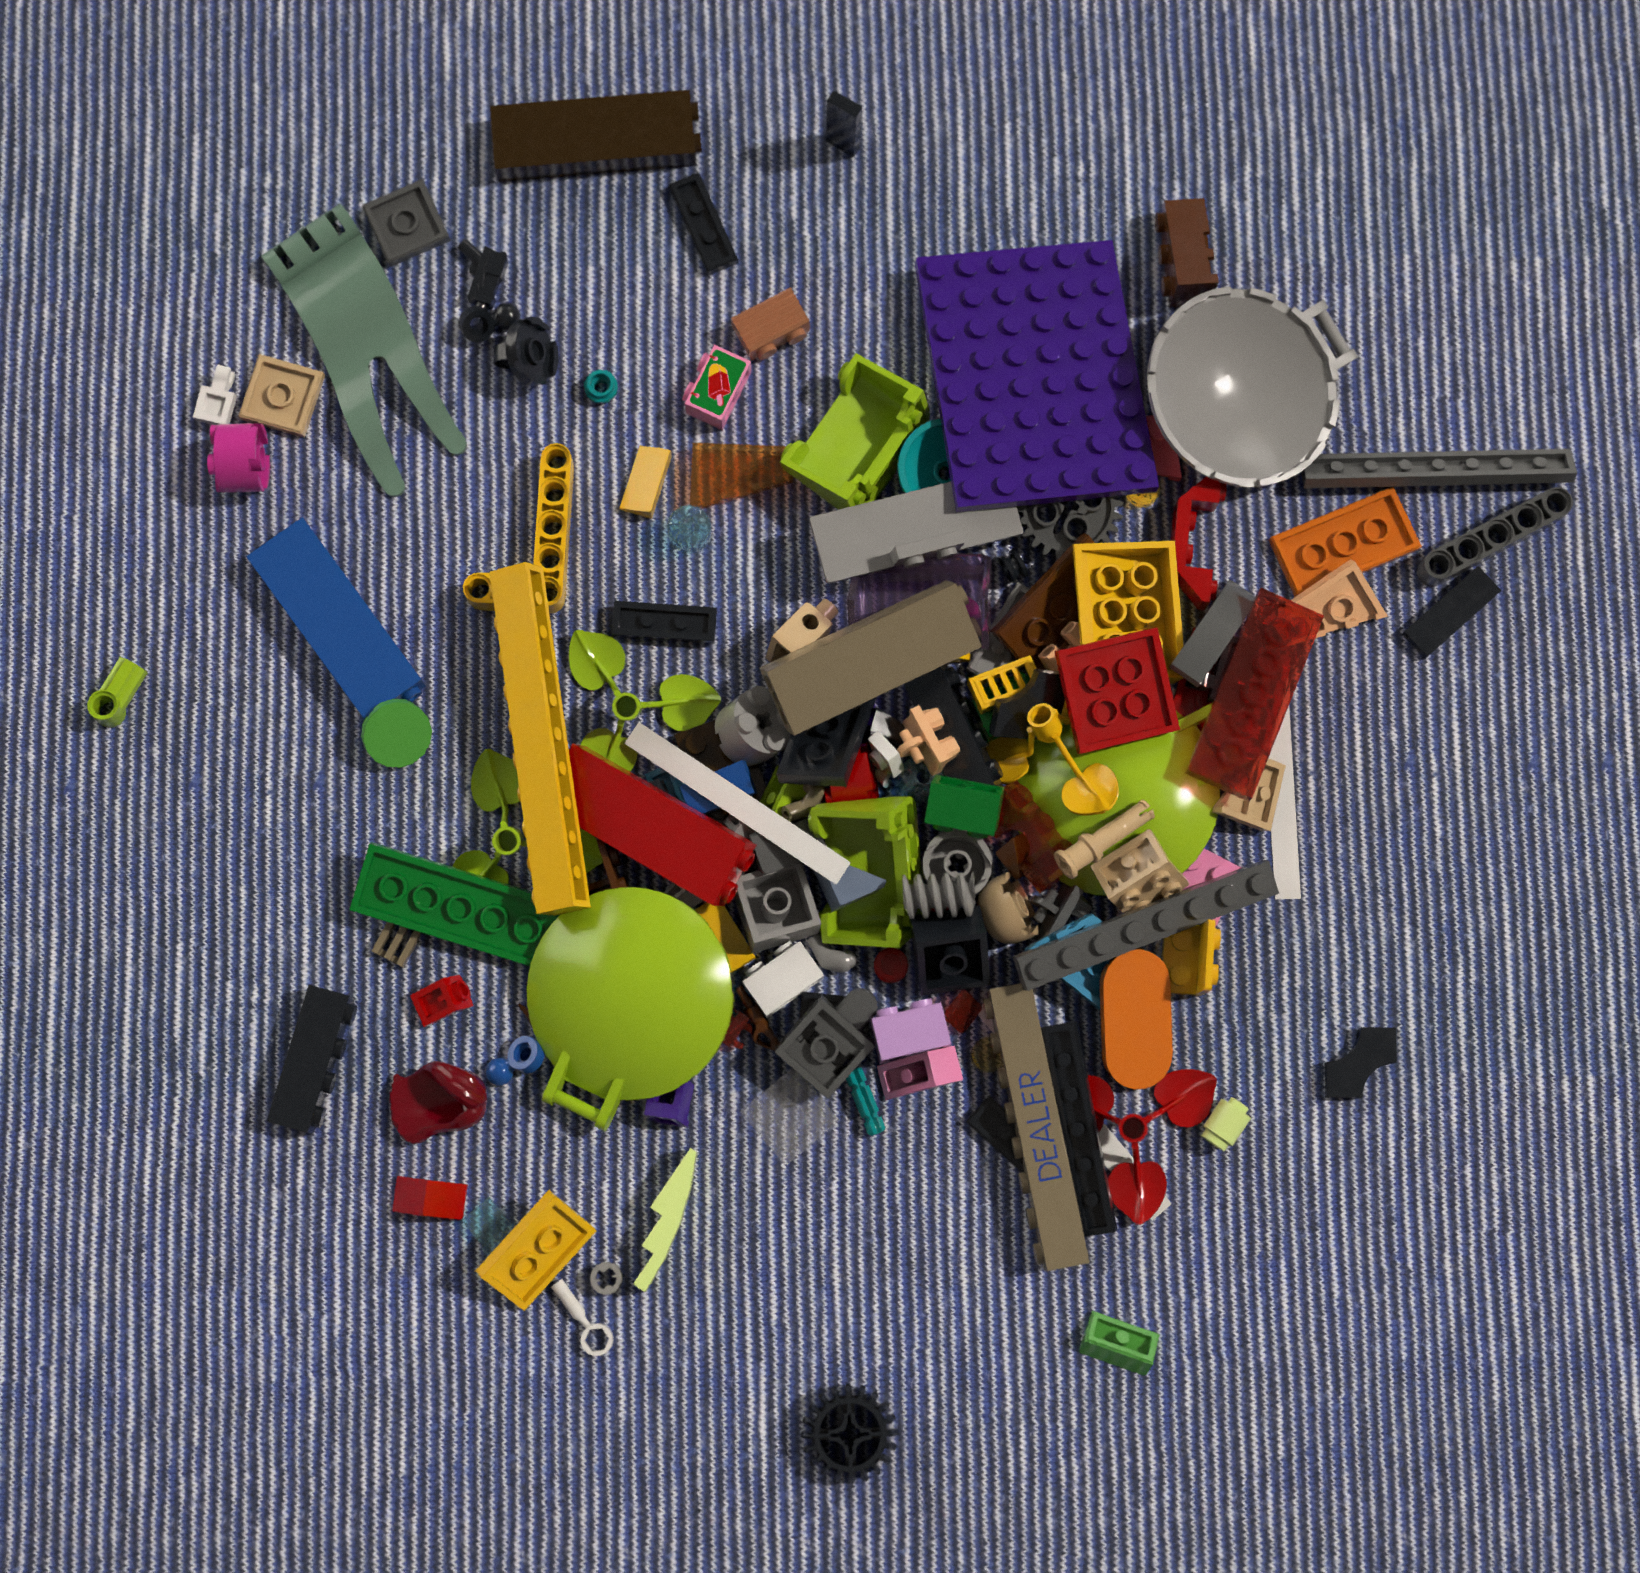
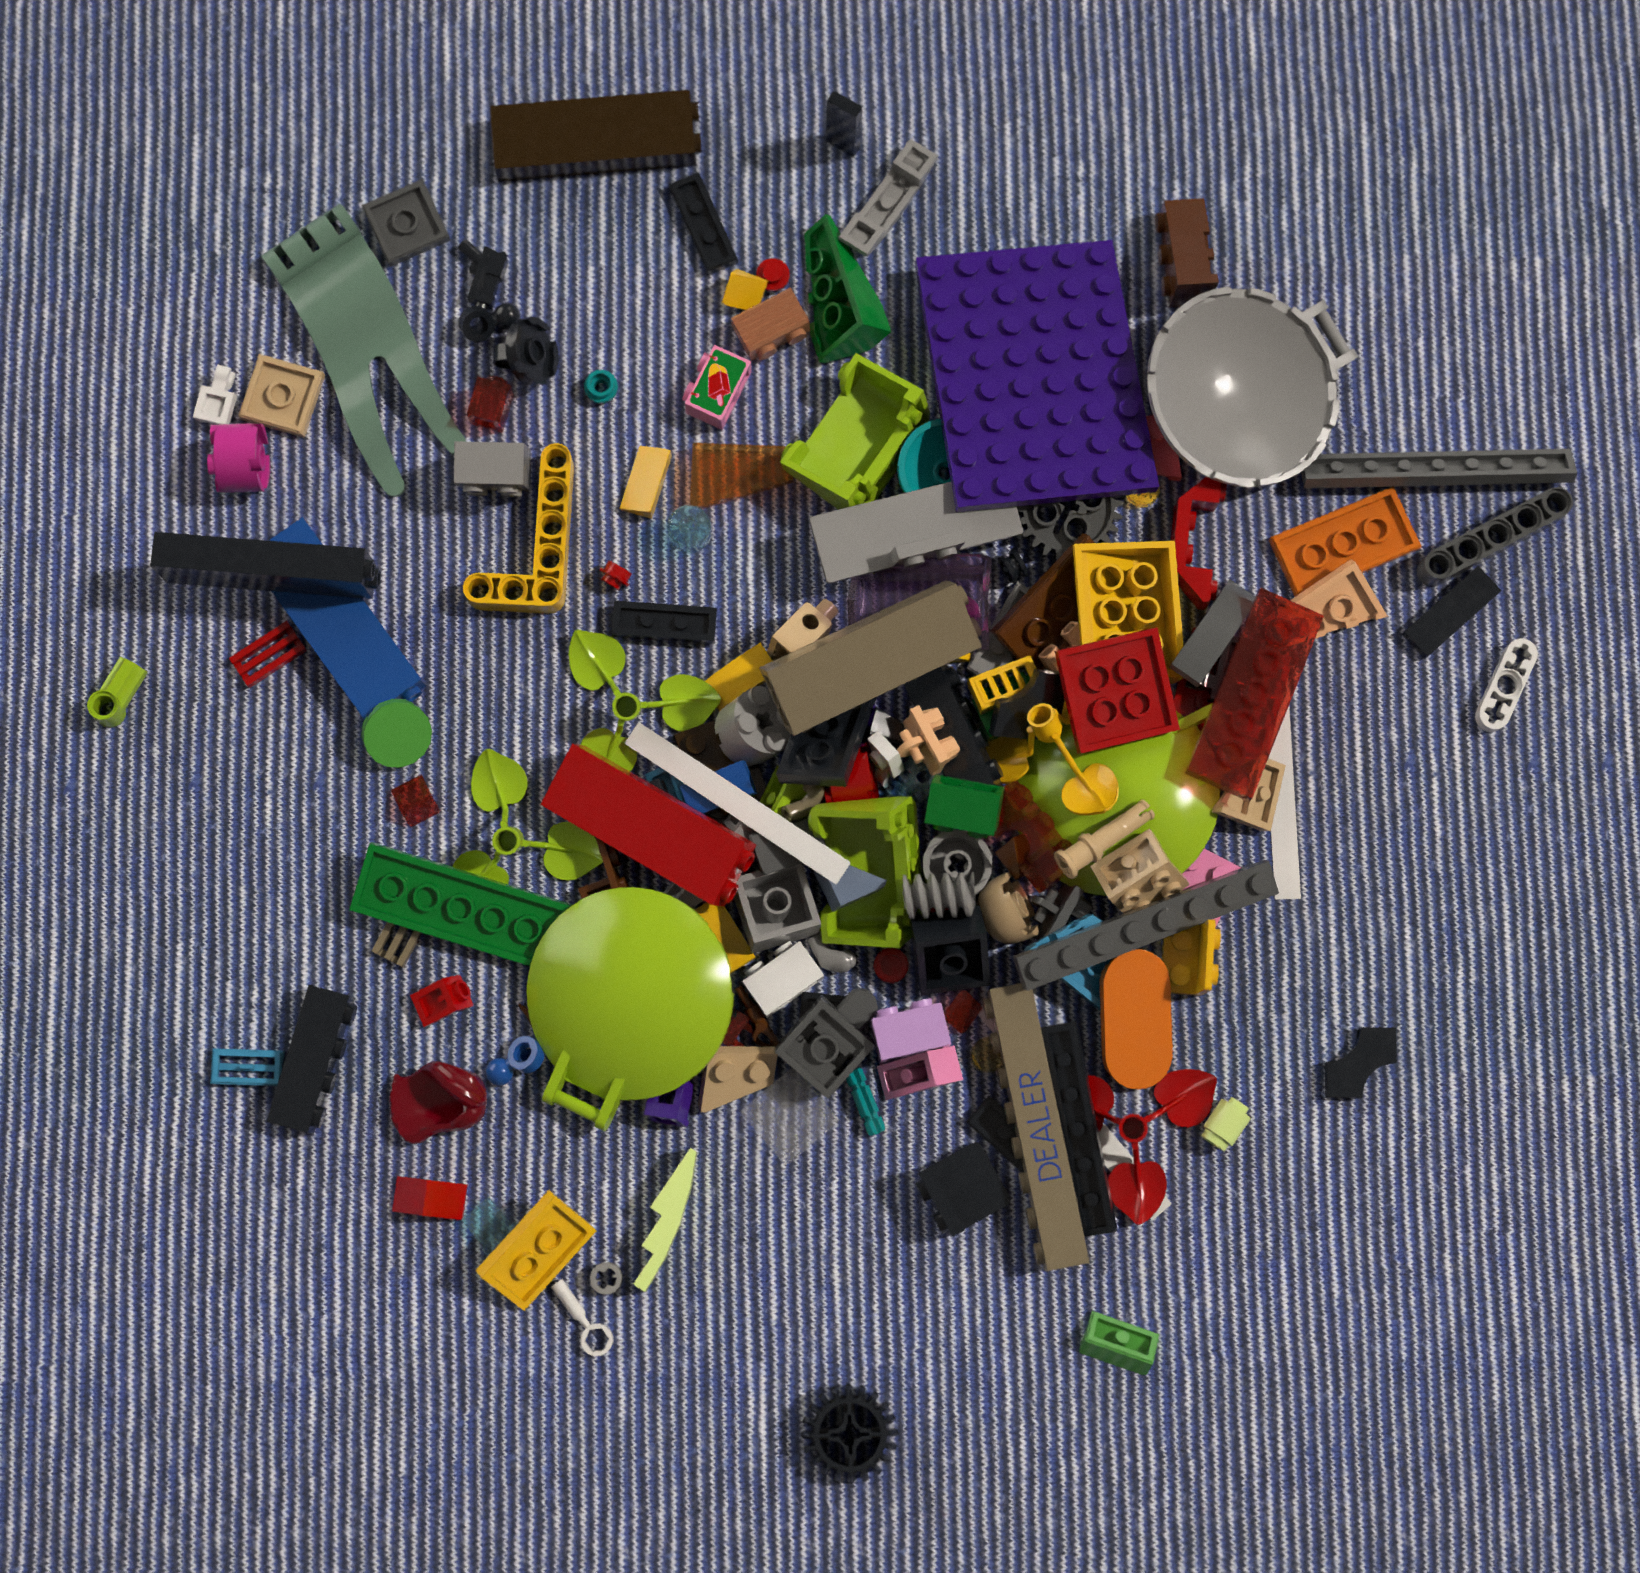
(216, 1066): none -> dark azure tile
(261, 643): none -> red tile
(264, 565): none -> black brick
(415, 801): none -> clear red slope
(490, 403): none -> clear red brick
(492, 467): none -> light grey brick
(539, 740): yellow brick -> none
(615, 575): none -> red plate
(736, 1073): none -> tan wing
(739, 675): none -> yellow slope
(744, 290): none -> yellow slope
(775, 272): none -> red plate
(843, 301): none -> green wedge
(890, 199): none -> light grey slope
(962, 1189): none -> black bracket
(1507, 659): none -> white beam

